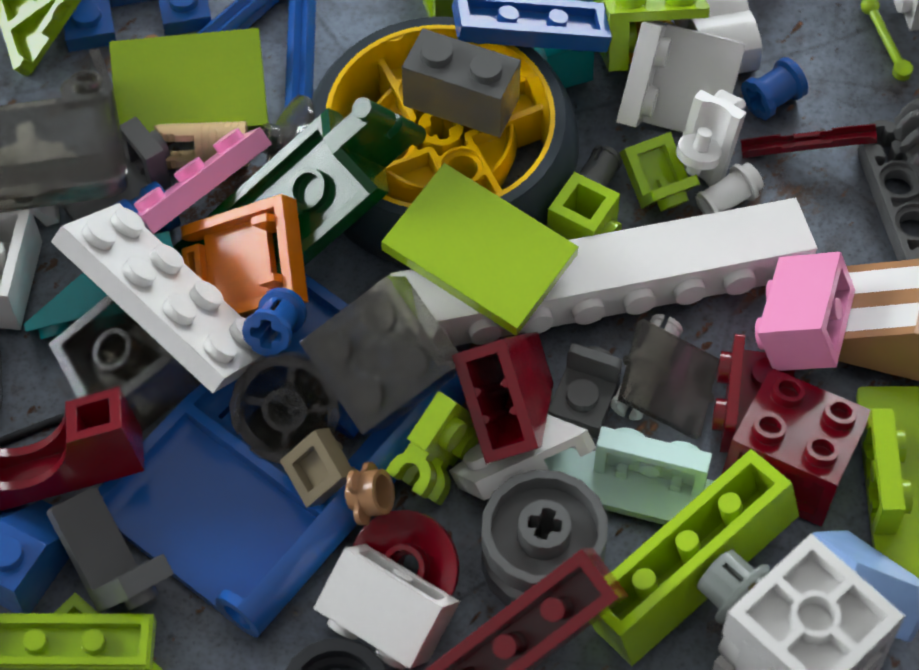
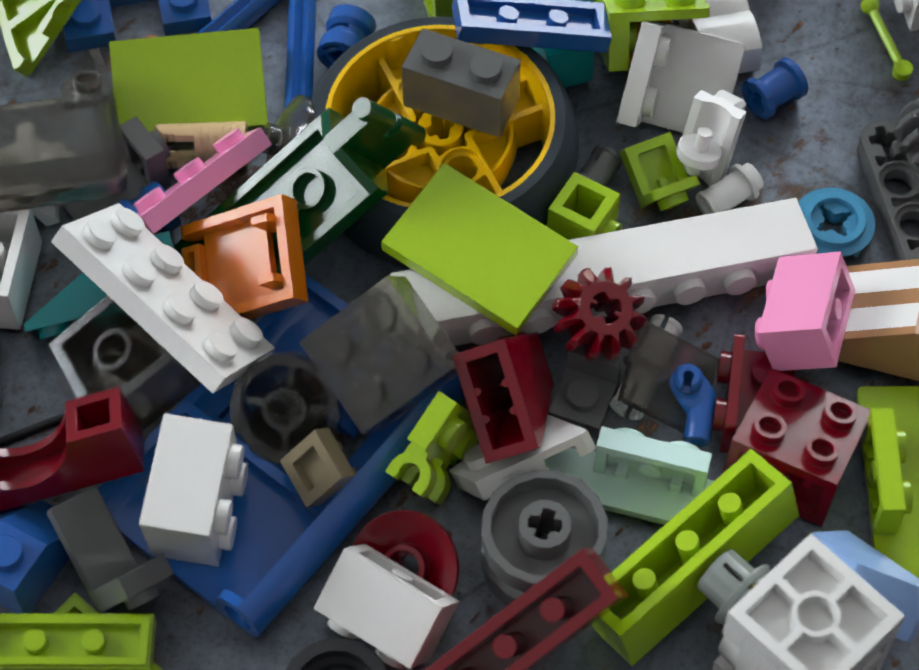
(193, 490): none -> white brick
(265, 322): blue bush -> none
(344, 28): none -> blue wheel
(369, 493): medium nougat plate -> none
(595, 332): none -> dark red gear
(698, 402): none -> blue arm
(808, 141): dark red piece -> none
(838, 206): none -> dark azure gear

